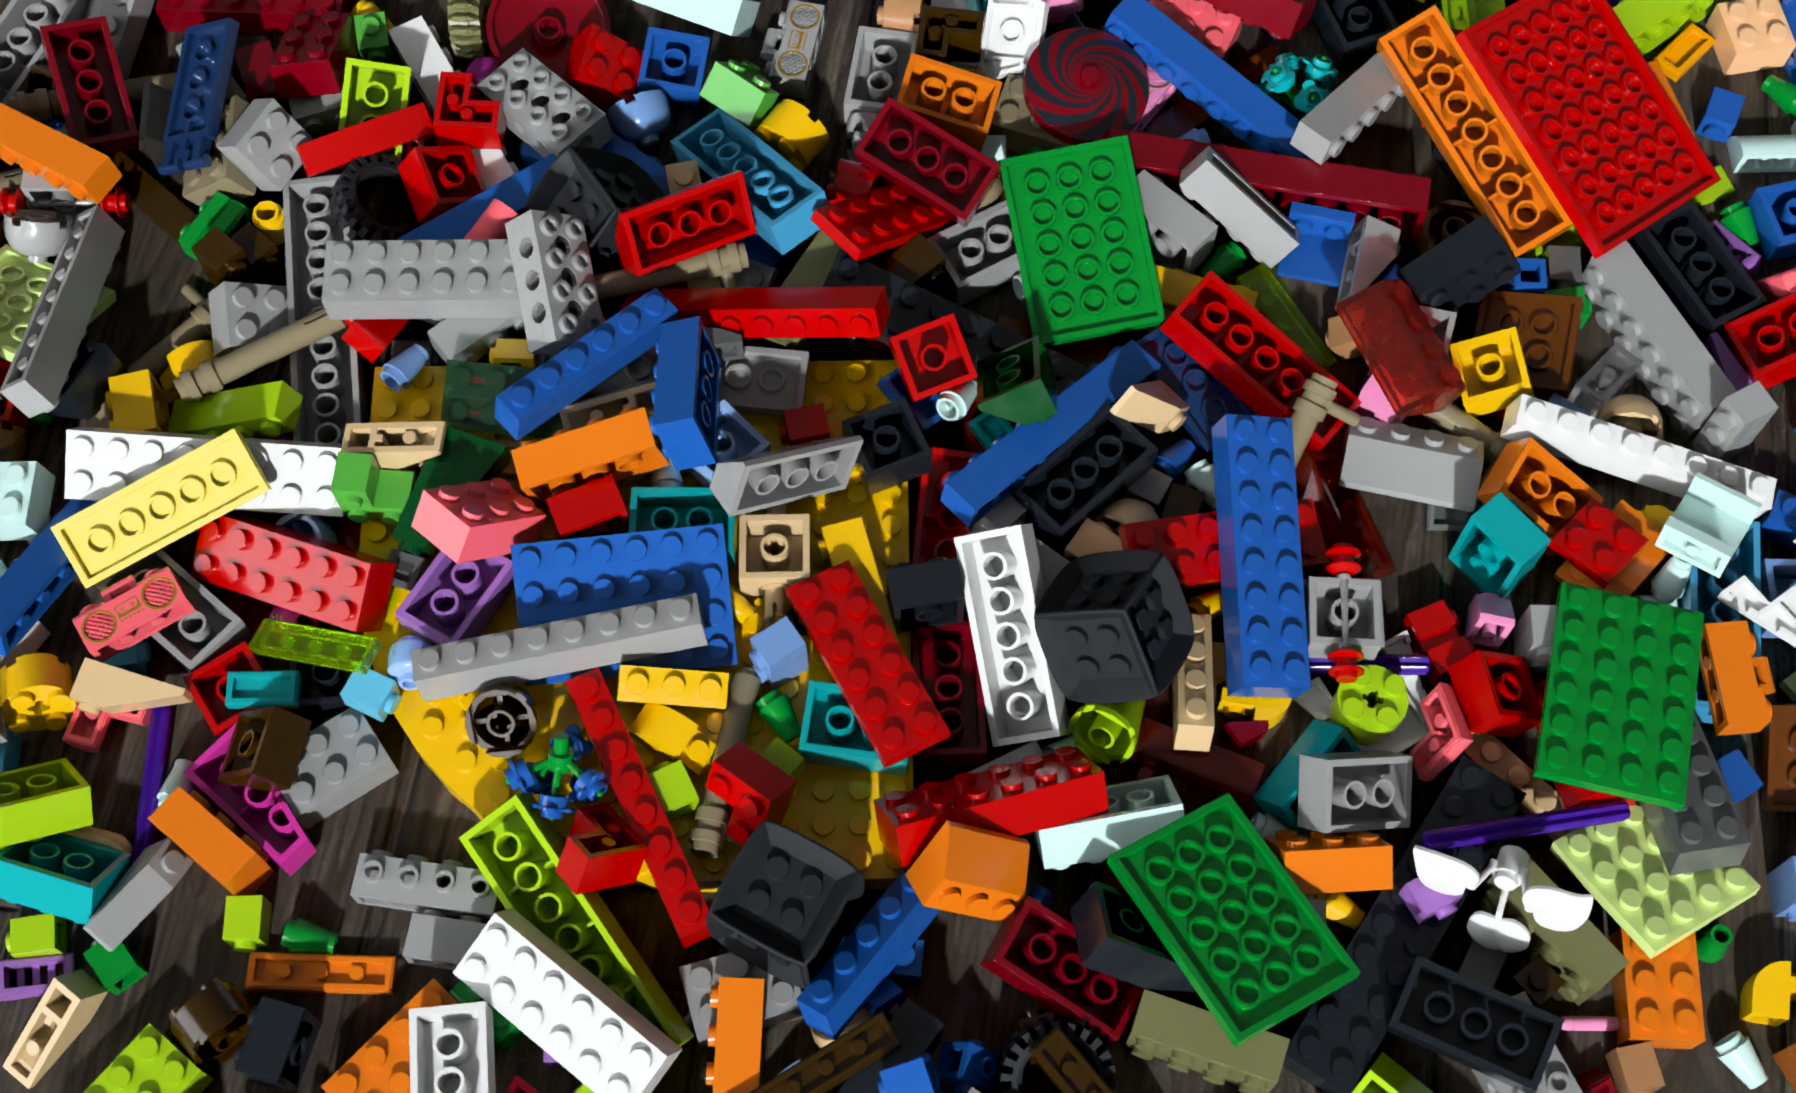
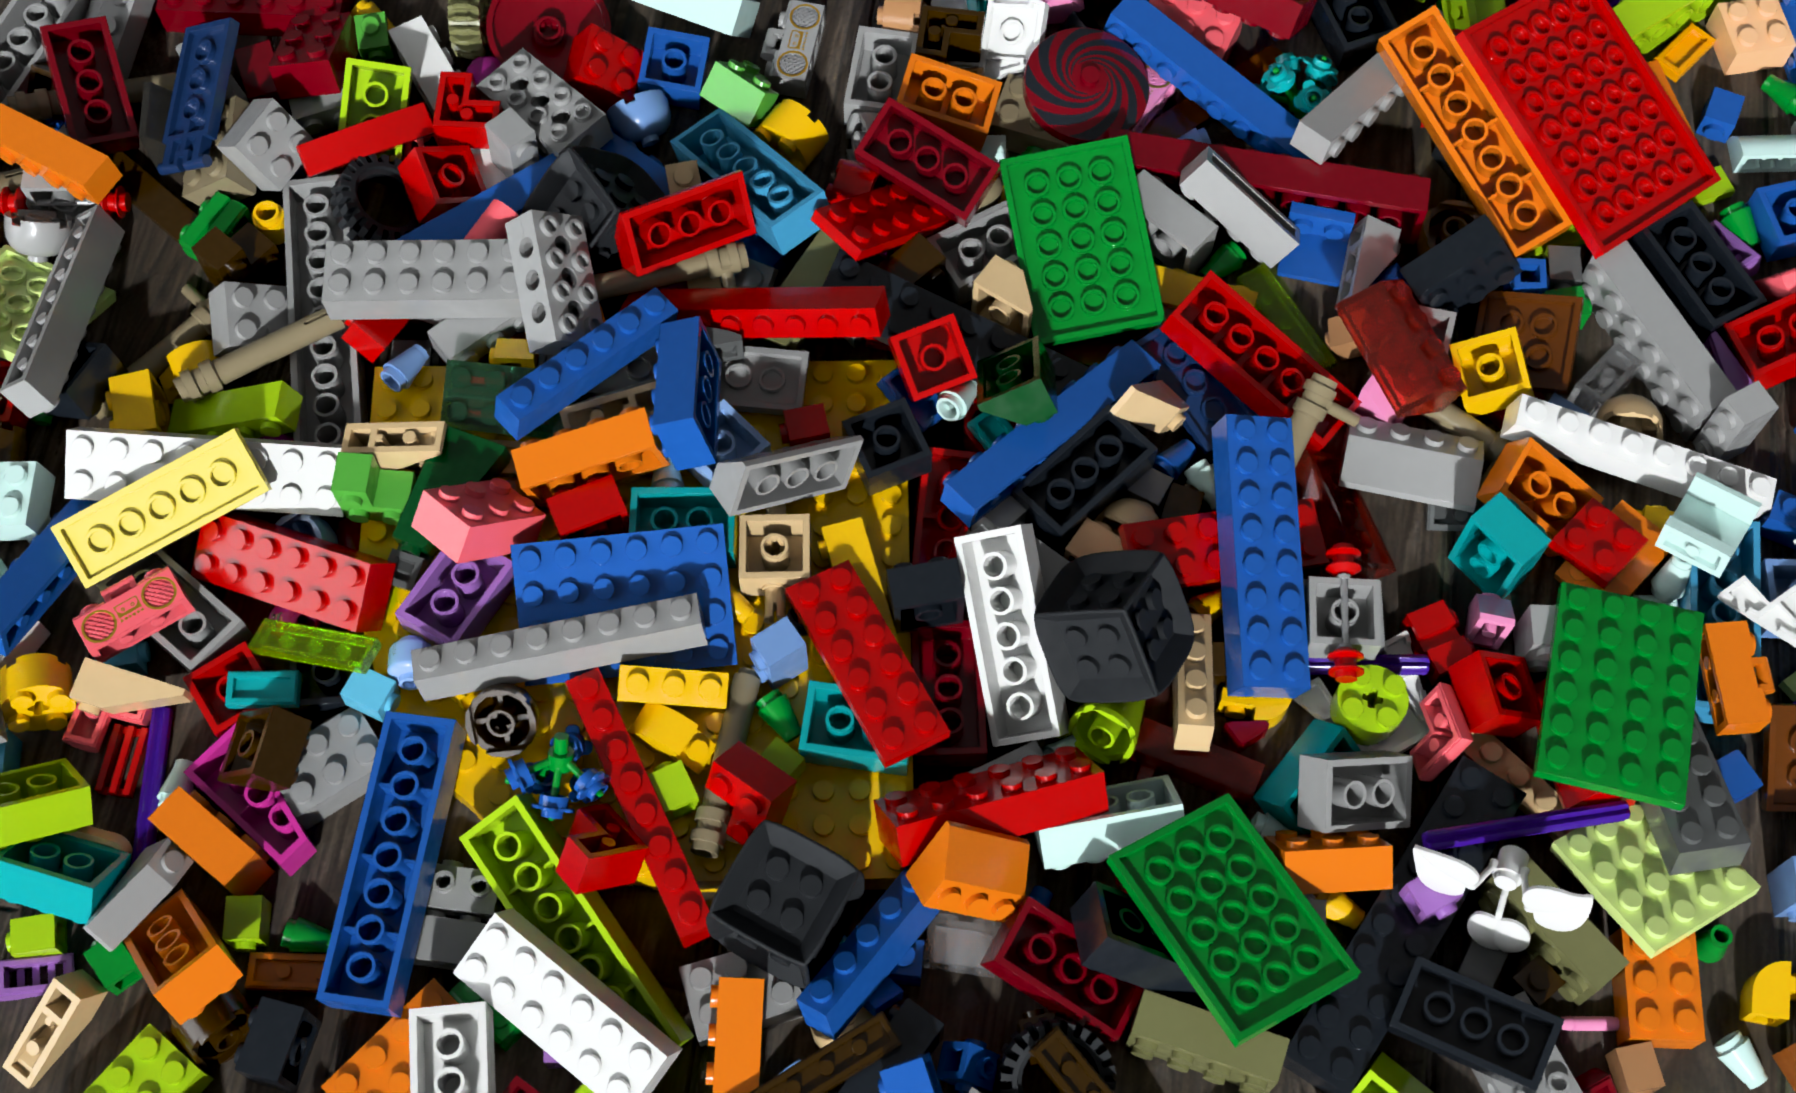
(110, 760): none -> red tile
(182, 957): none -> orange brick
(392, 865): none -> blue brick
(511, 142): none -> light grey brick
(958, 944): none -> clear brick
(1003, 296): none -> tan slope

